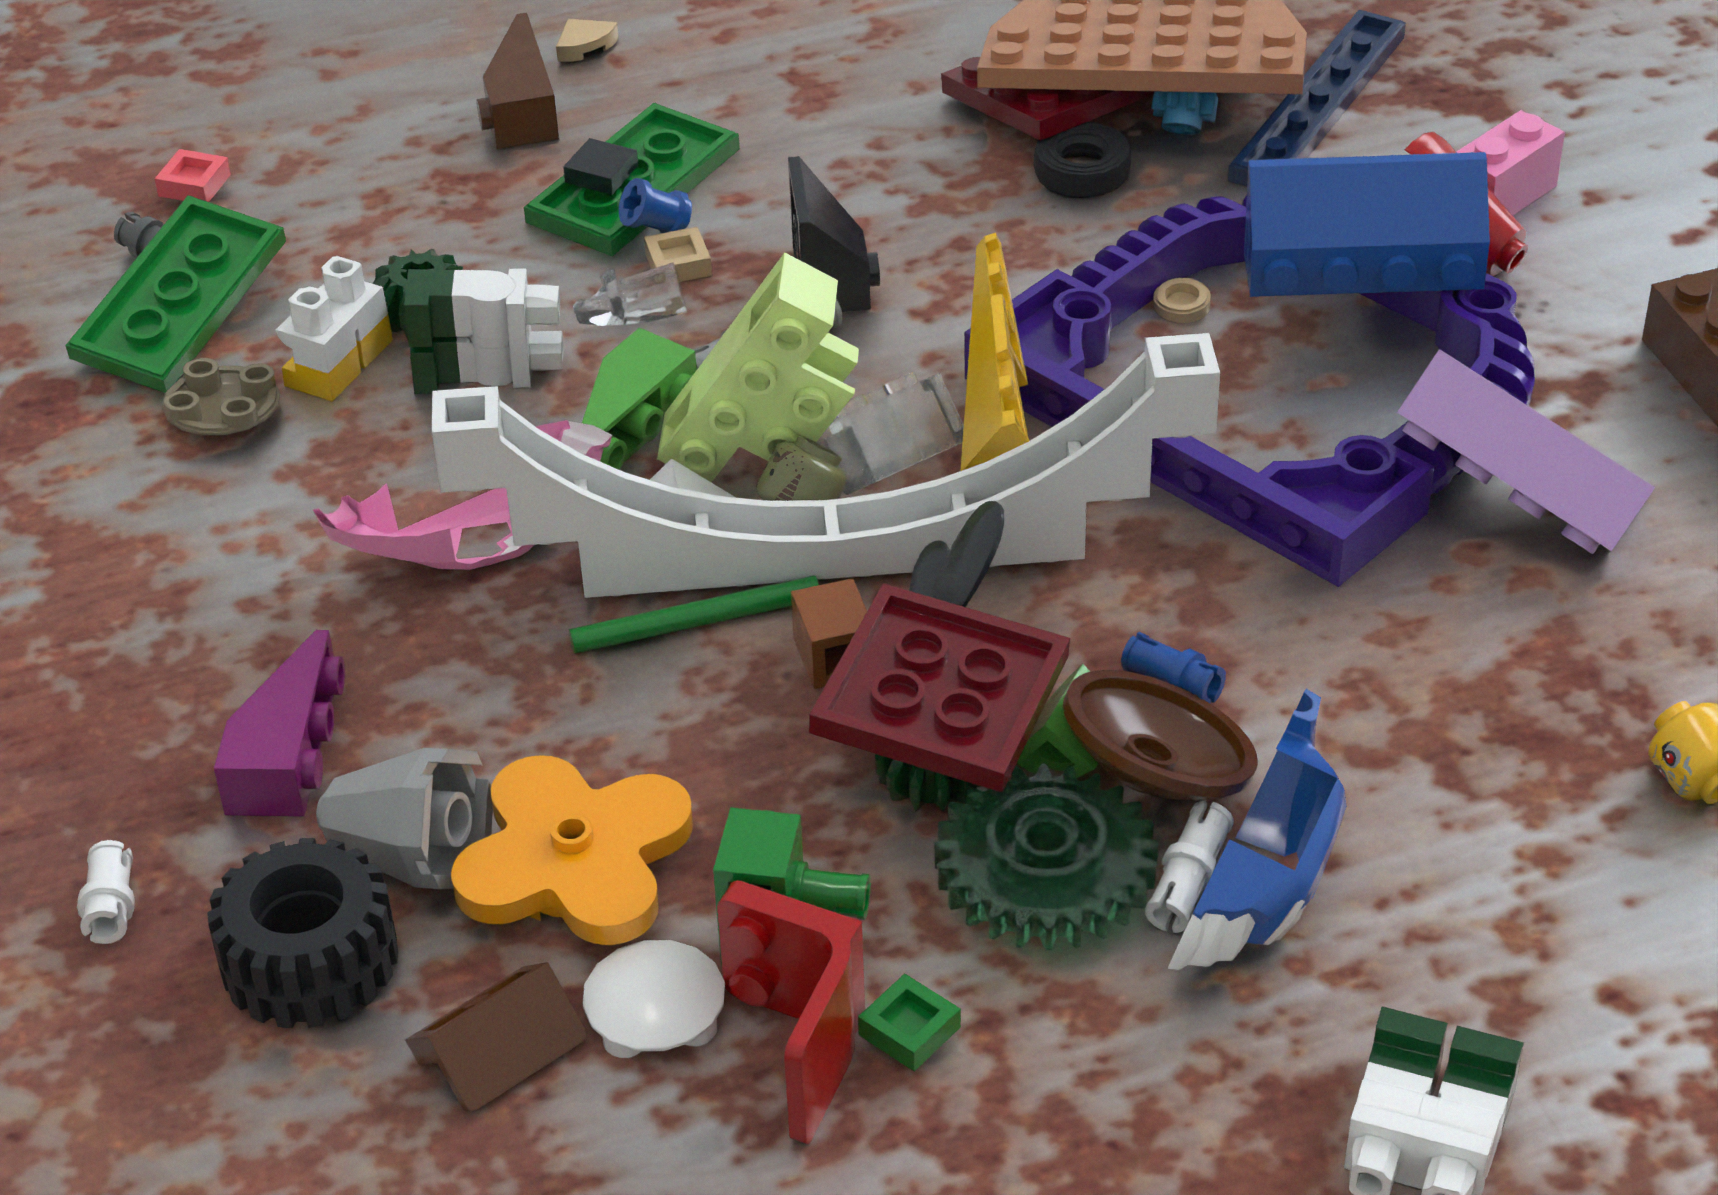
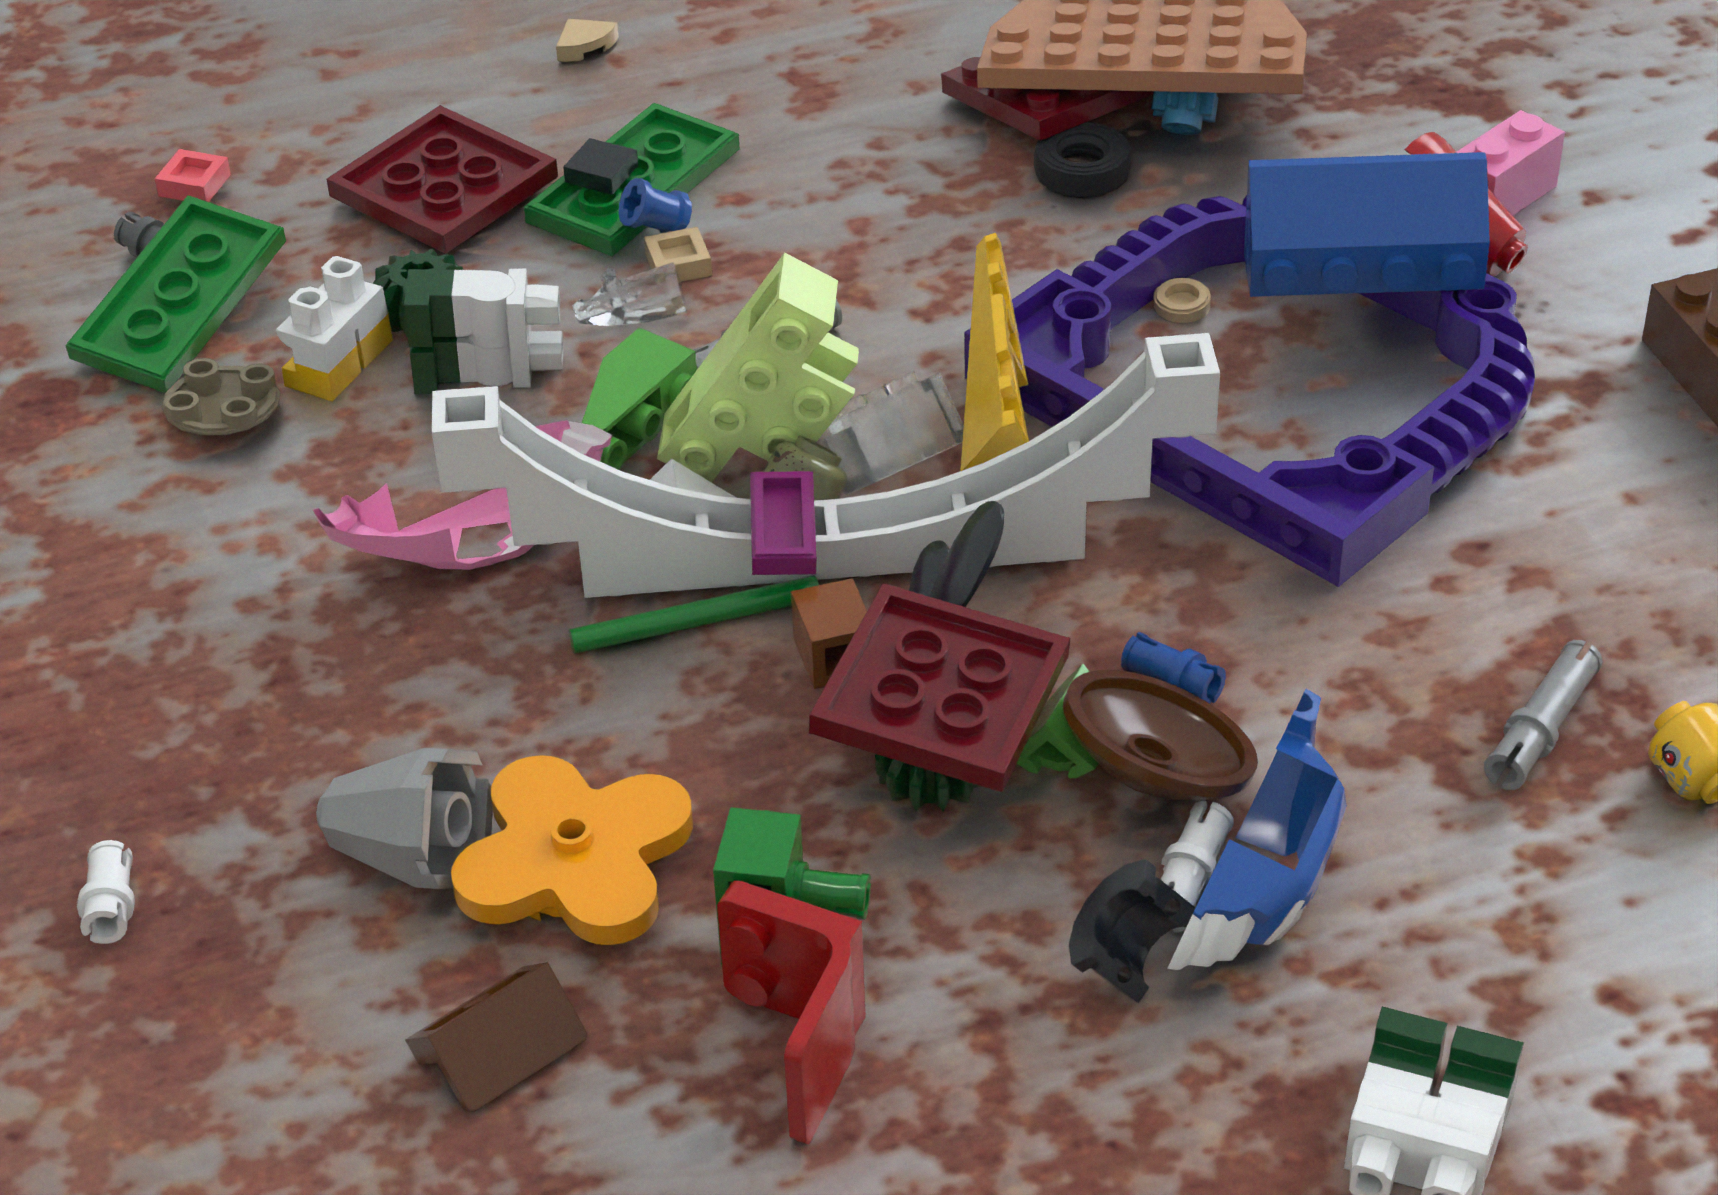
(276, 736): magenta slope -> none
(303, 932): black tyre -> none
(442, 178): none -> dark red plate
(518, 91): reddish brown slope -> none
(654, 997): white dish -> none
(783, 523): none -> magenta tile
(830, 238): black slope -> none
(909, 1022): green plate -> none
(1046, 857): clear green gear -> none
(1123, 924): none -> black piece
(1328, 91): dark blue tile -> none
(1525, 451): lavender slope -> none
(1533, 729): none -> light grey pin

